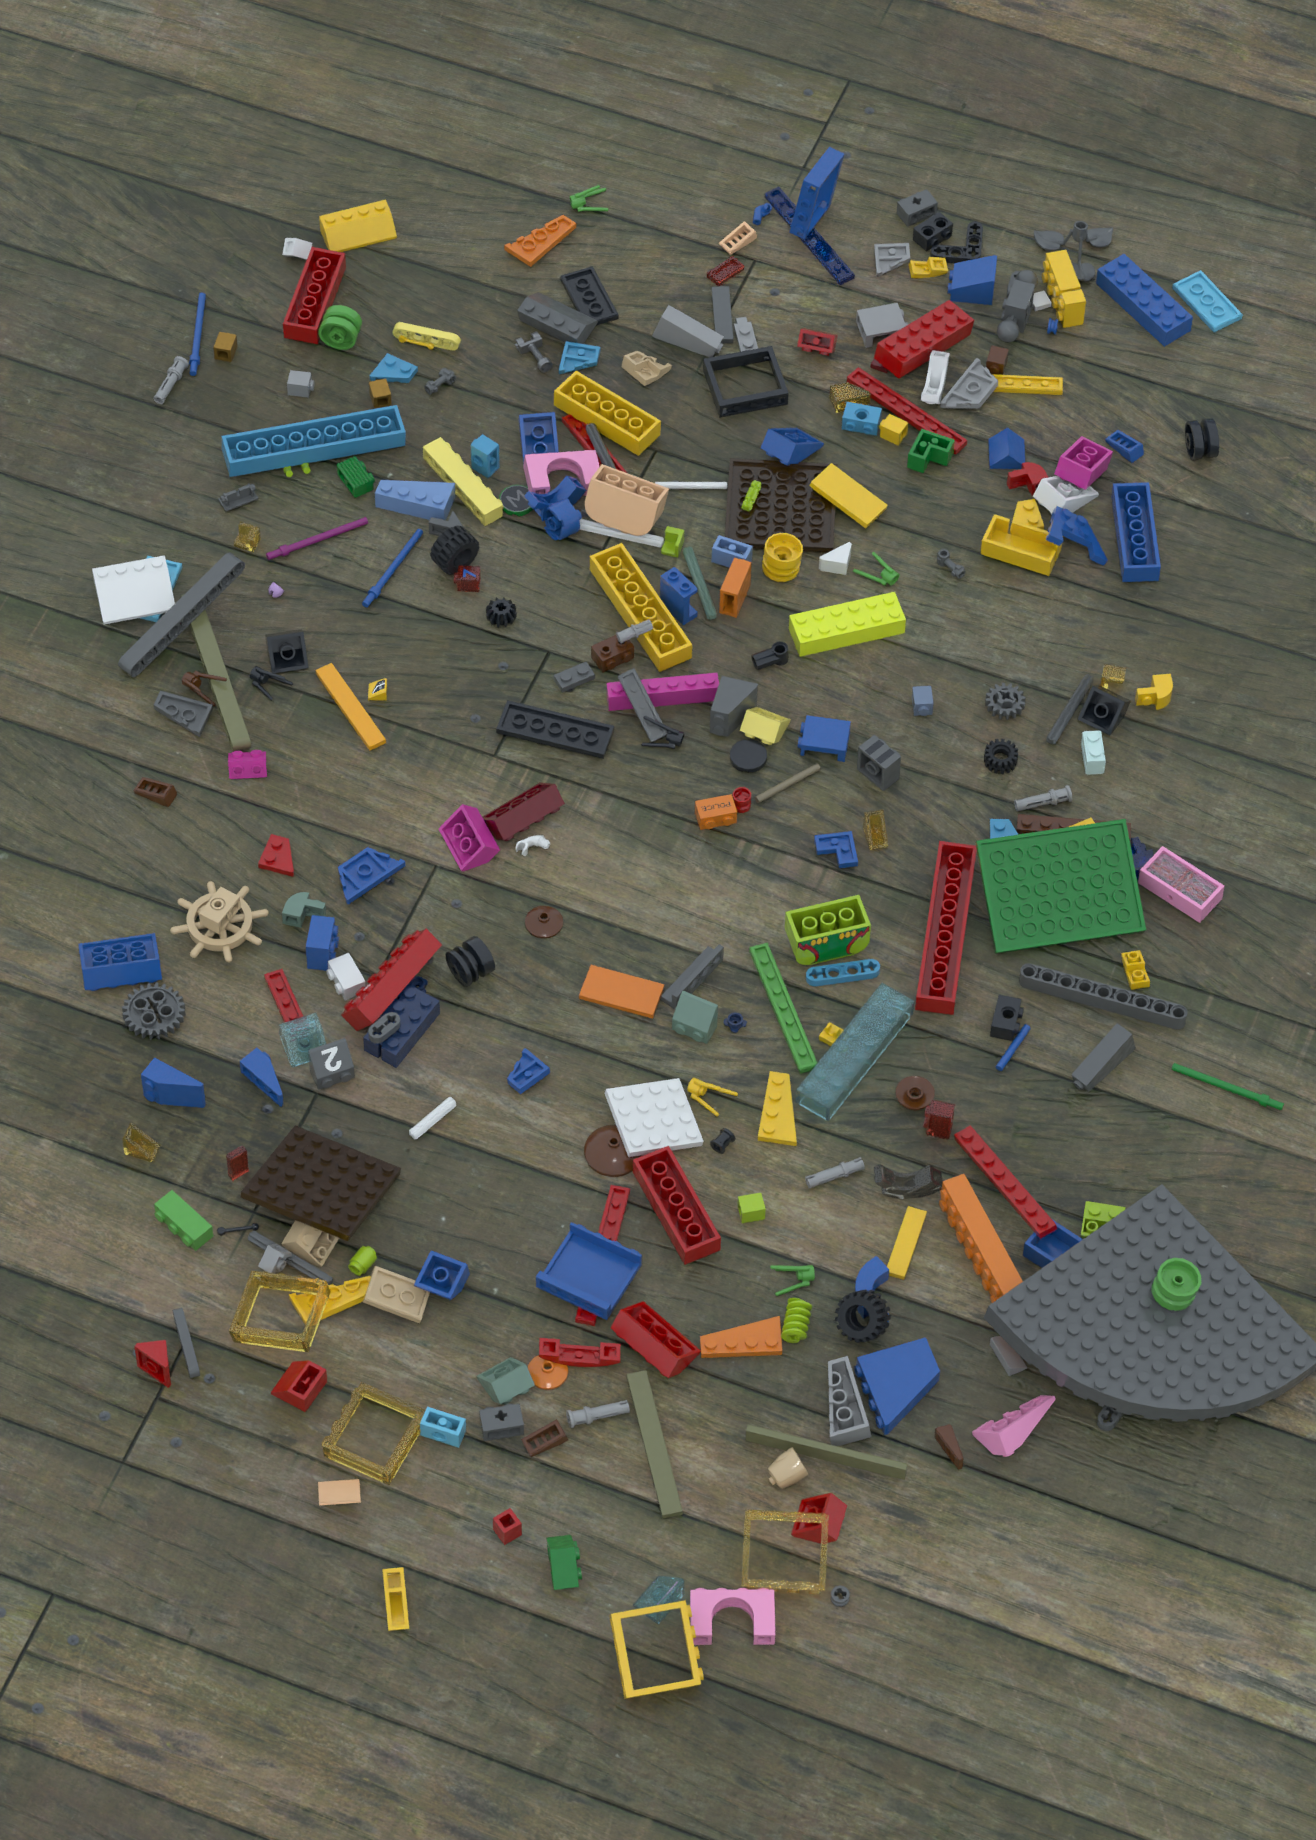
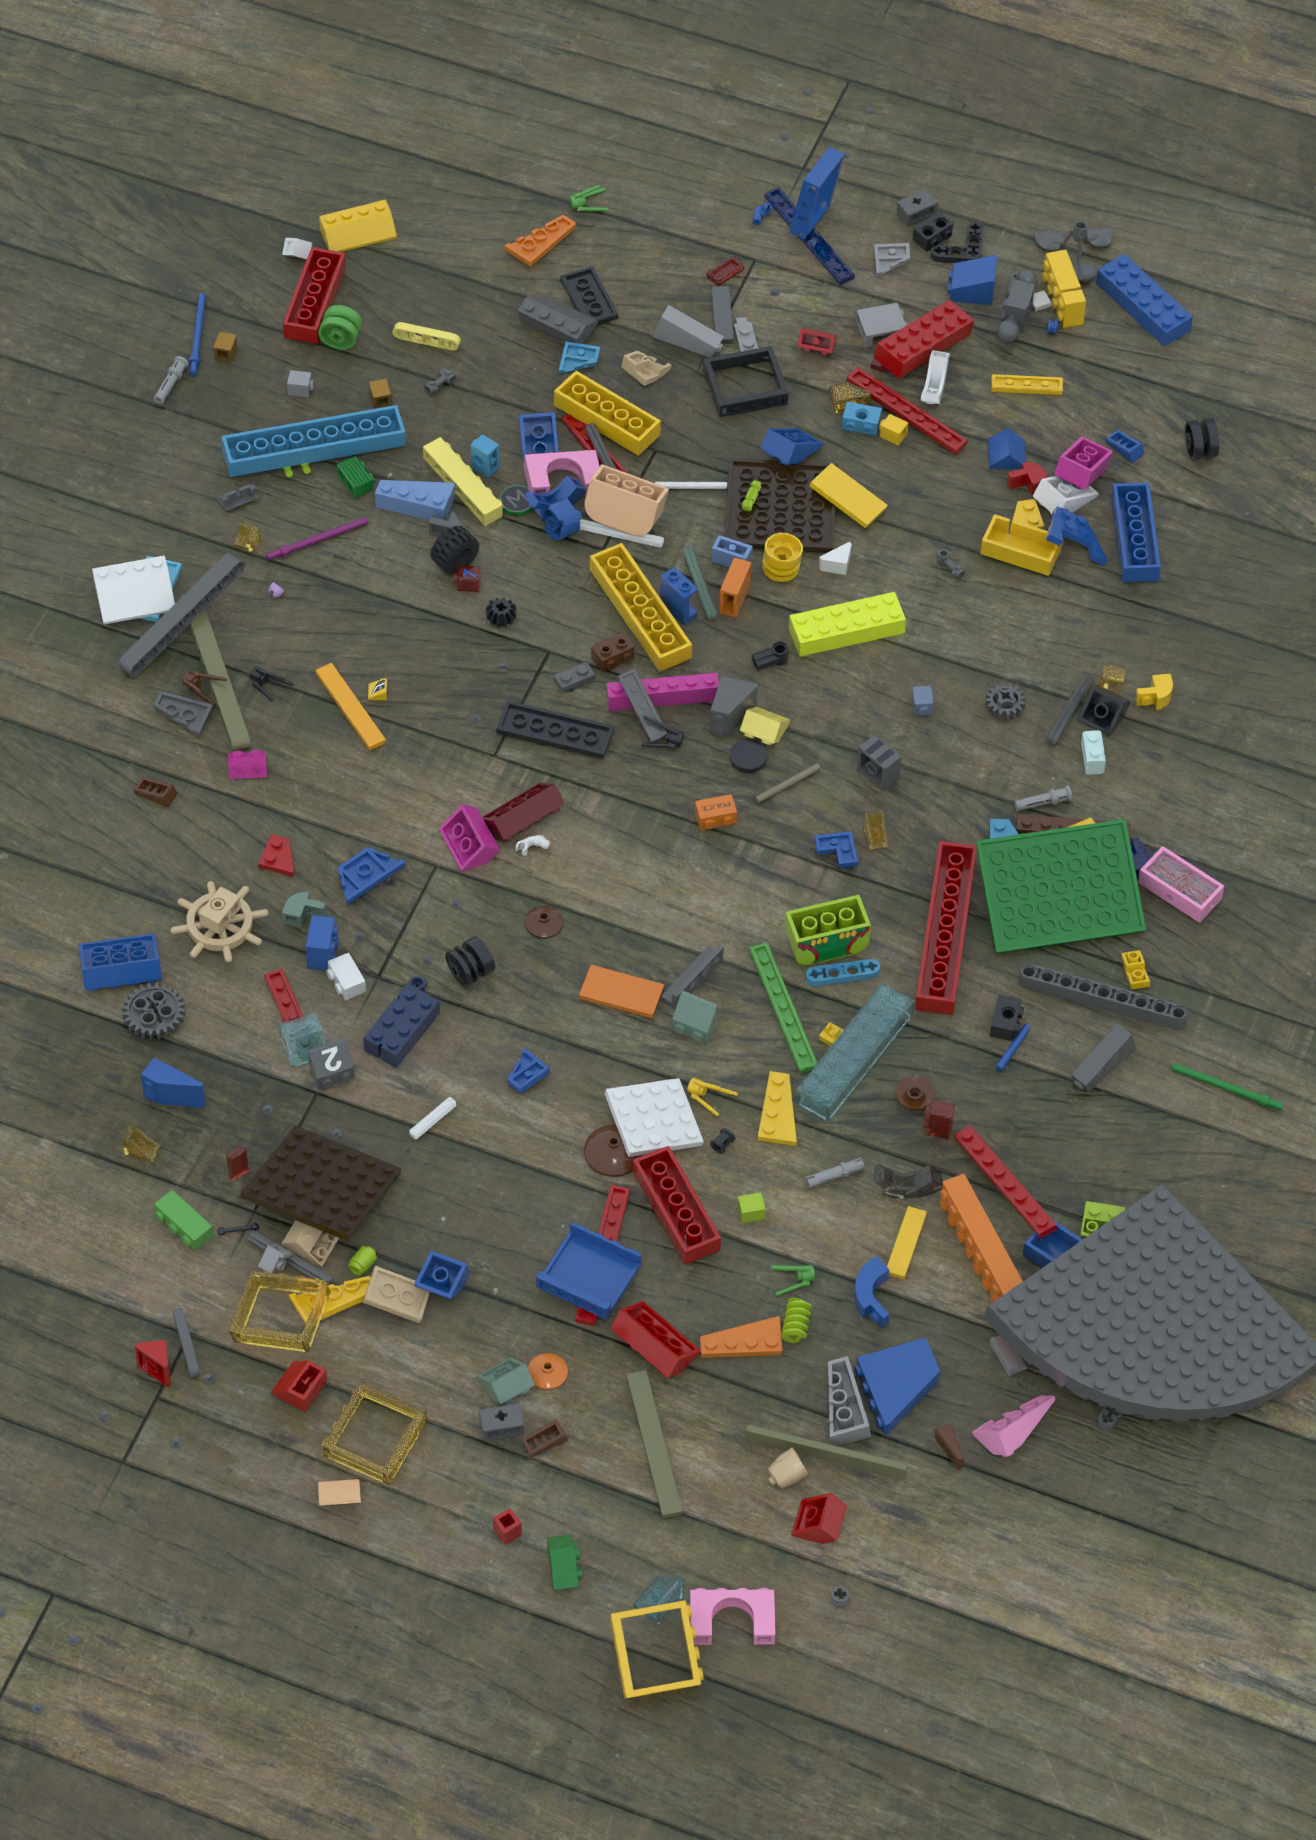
(260, 1071): blue slope -> none
(287, 651): black slope -> none
(375, 590): blue bar -> none
(382, 1026): dark grey beam -> none
(391, 979): red brick -> none
(394, 370): dark azure wing -> none
(395, 1599): yellow slope -> none
(402, 339): yellow hinge -> none
(443, 1427): medium azure brick -> none
(543, 364): flat silver bar -> none
(579, 1355): red slope -> none
(589, 1414): light grey pin -> none
(634, 631): light grey axle -> none
(673, 541): lime panel -> none
(735, 1017): dark blue plate -> none
(742, 228): light nougat slope -> none
(742, 799): red wheel -> none
(791, 1586): clear yellow window -> none
(825, 736): blue panel -> none
(877, 1312): black tyre -> none
(888, 574): bright green plant -> none
(929, 448): green brick -> none
(933, 267): yellow slope -> none
(971, 388): light grey wing -> none
(997, 360): reddish brown brick -> none
(1001, 764): black tyre -> none
(1176, 1284): bright green wheel -> none
(1207, 301): medium azure tile -> none

